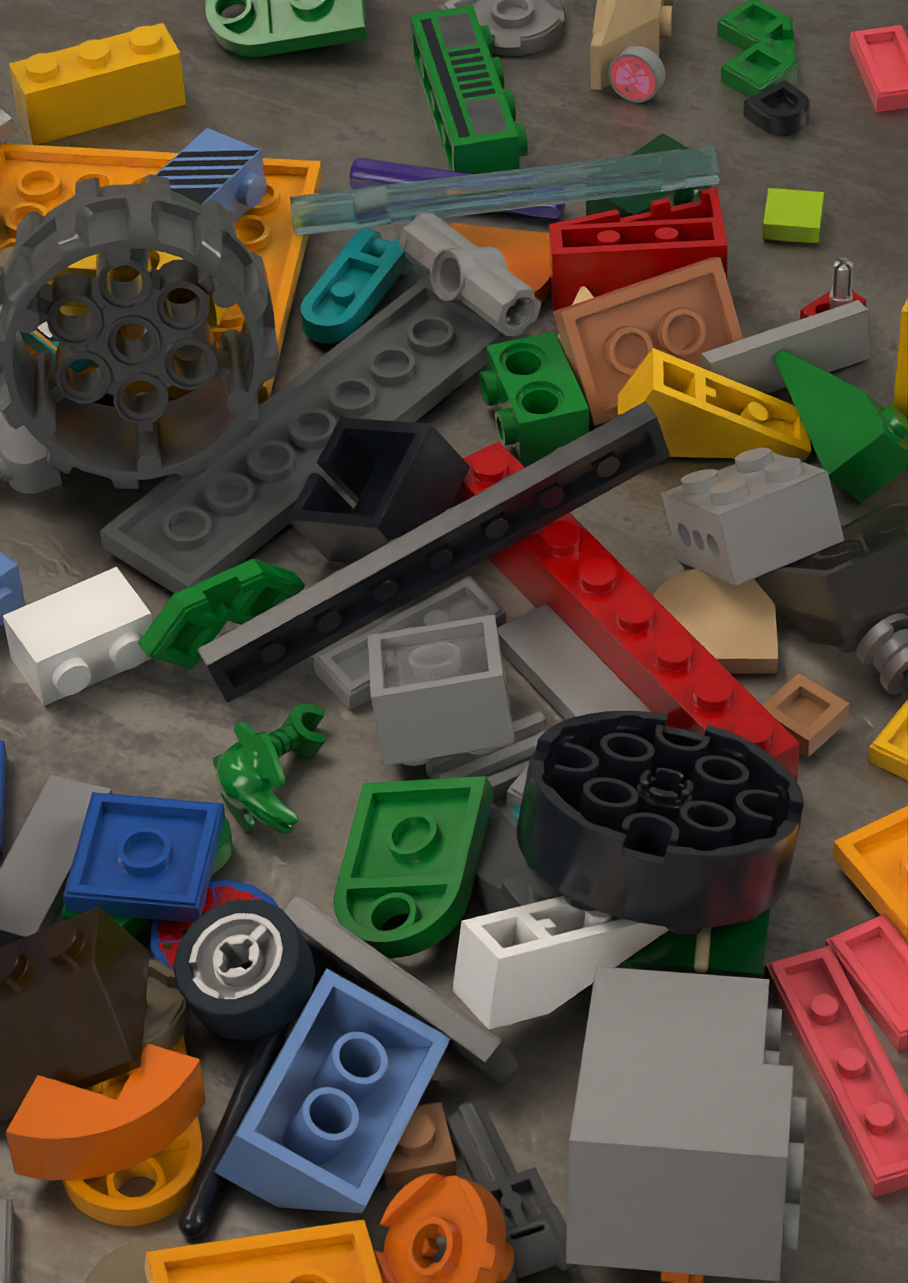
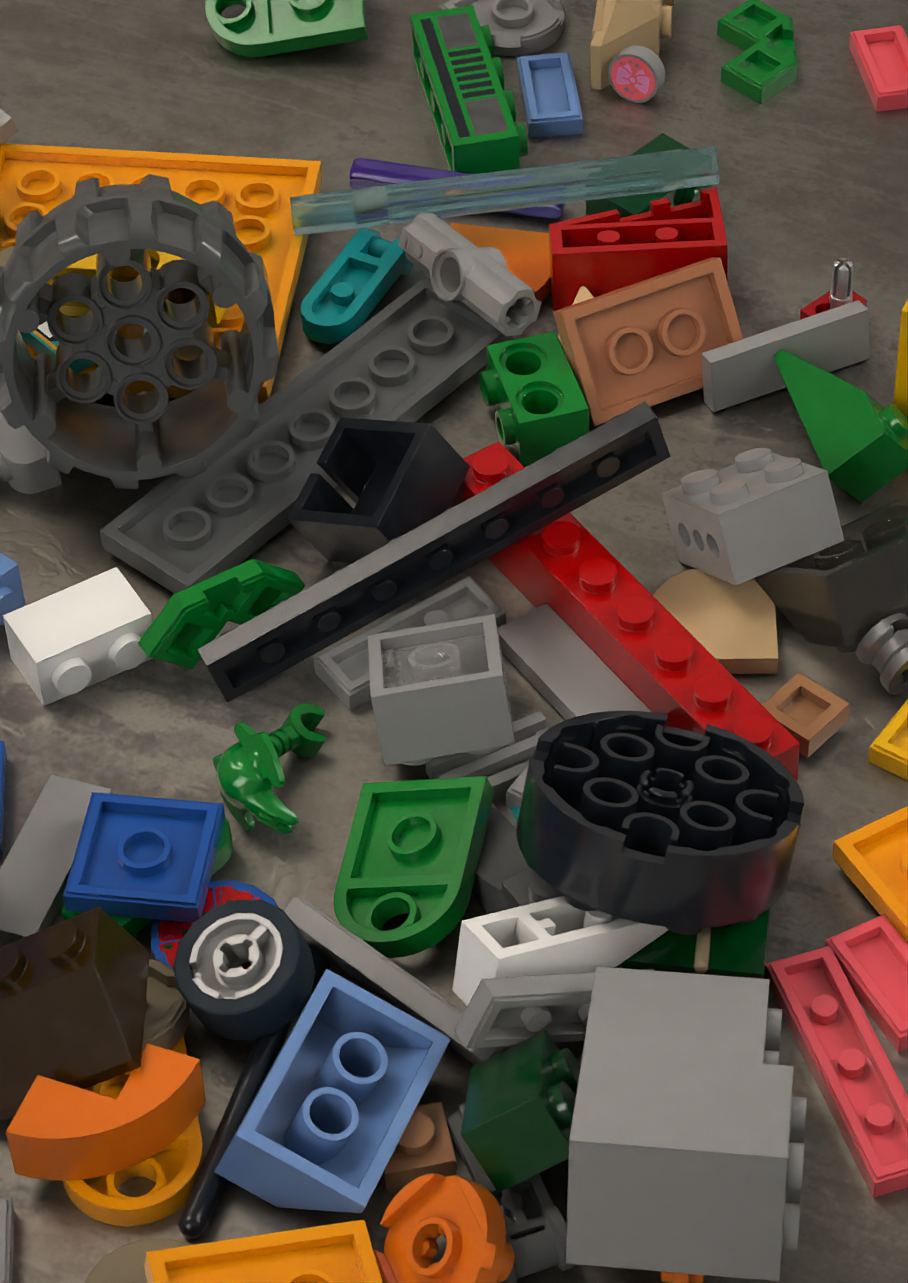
(97, 83): yellow brick -> none
(220, 171): medium blue brick -> none
(520, 1007): none -> light grey tile
(521, 1110): none -> dark green brick
(549, 95): none -> medium blue tile
(710, 413): yellow slope -> none
(778, 109): black tile -> none
(793, 215): lime tile -> none

